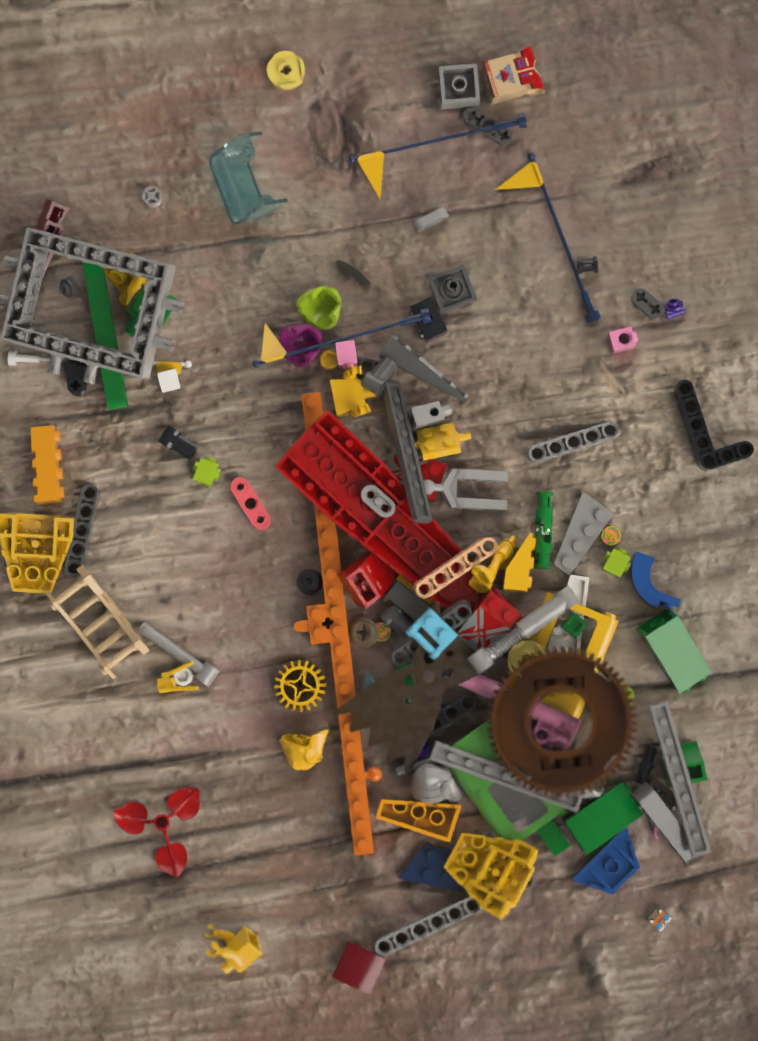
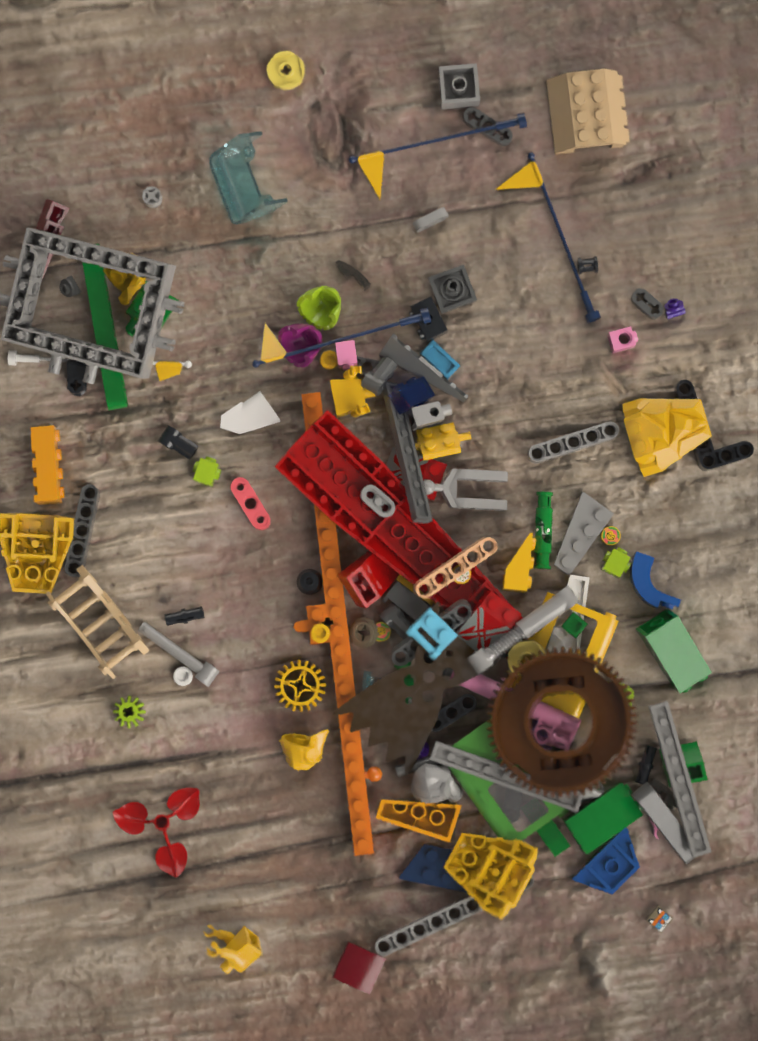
(128, 705): none -> lime gear
(168, 684): yellow plant -> none
(169, 380): white slope -> none
(184, 616): none -> black pin
(249, 415): none -> white panel
(320, 633): none -> yellow tile
(412, 394): none -> clear blue piece
(440, 359): none -> dark azure tile
(463, 578): none -> tile
(485, 576): yellow piece -> none
(511, 76): piece -> none
(587, 110): none -> tan slope
(664, 430): none -> yellow wedge

